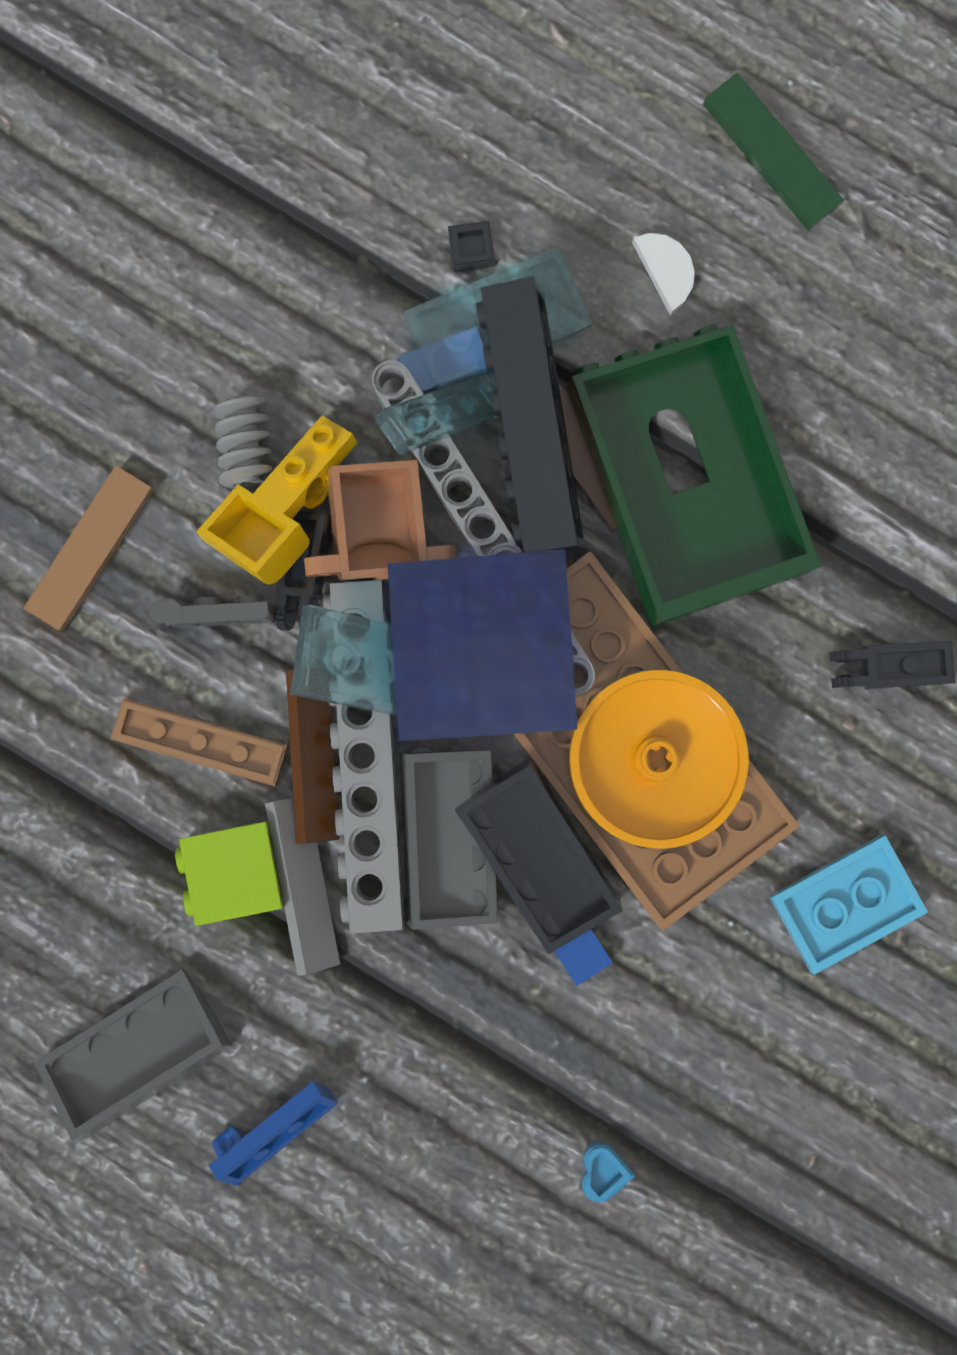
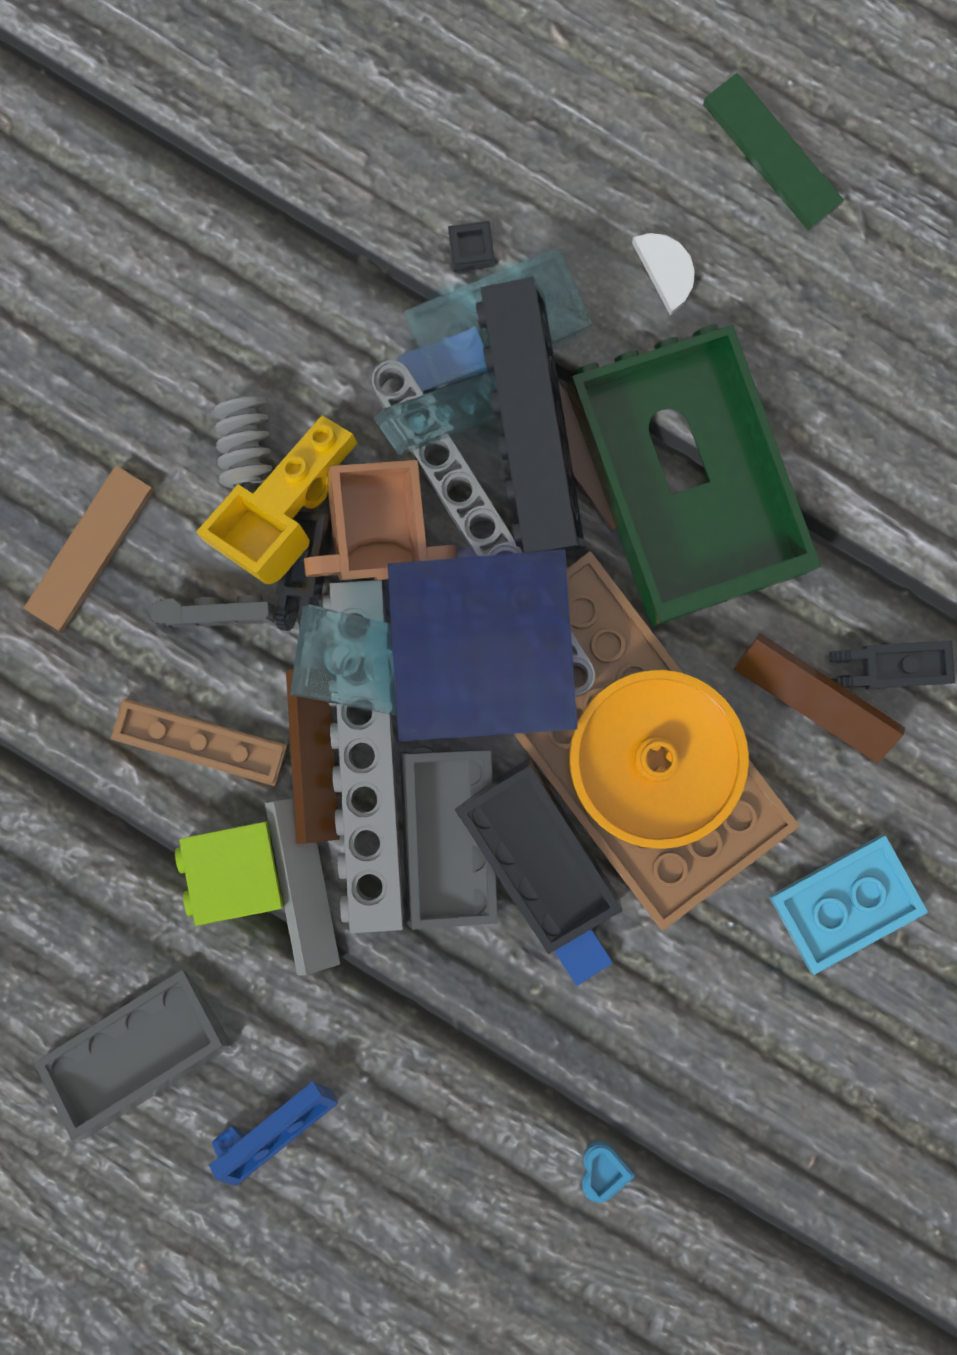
(819, 698): none -> reddish brown tile

